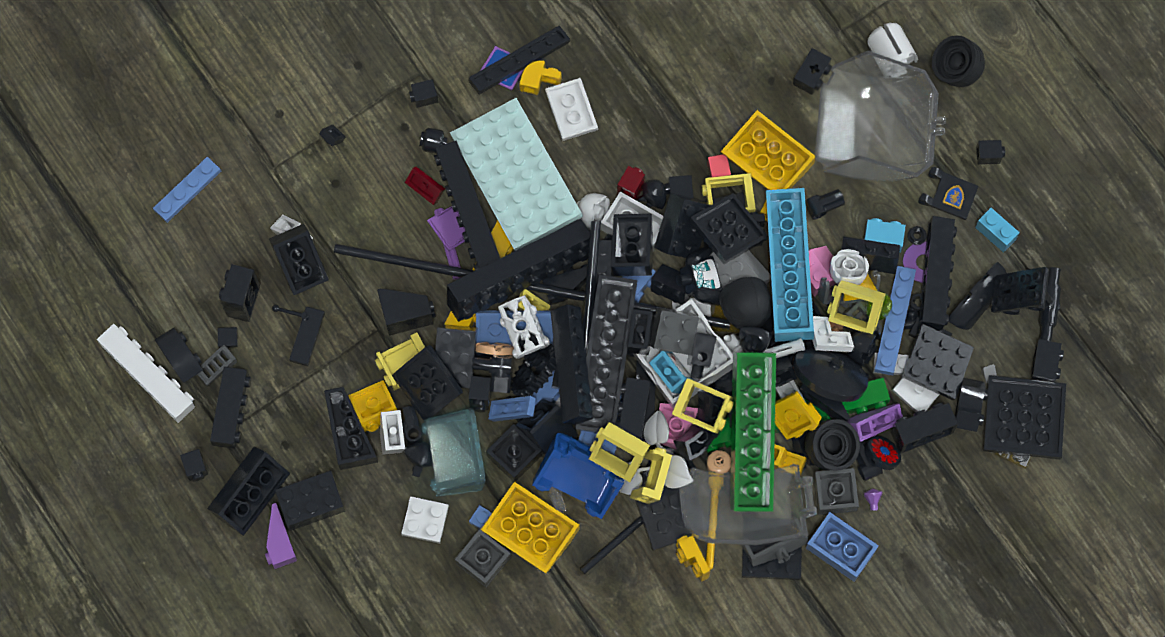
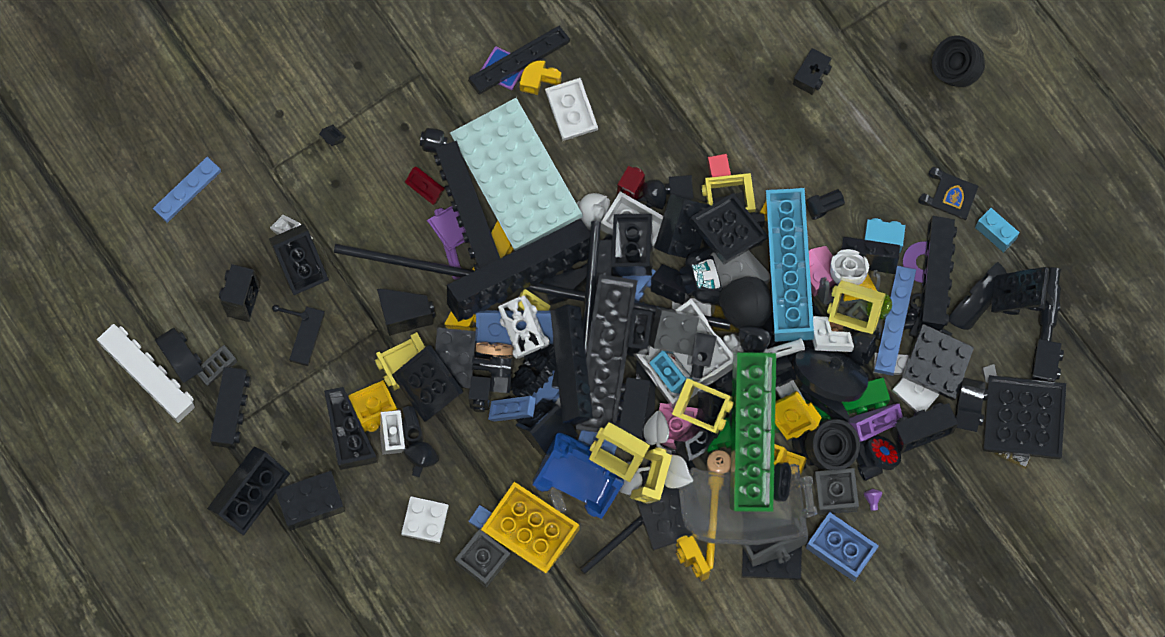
(194, 465): black brick -> none
(228, 337): black tile -> none
(278, 543): medium lavender slope -> none
(423, 93): black brick -> none
(455, 453): clear light blue windscreen -> none
(514, 453): black brick -> none
(768, 153): yellow slope -> none
(782, 481): none -> black plate
(877, 119): clear windscreen -> none
(892, 43): white cylinder -> none
(917, 230): black plate -> none
(989, 152): black brick -> none

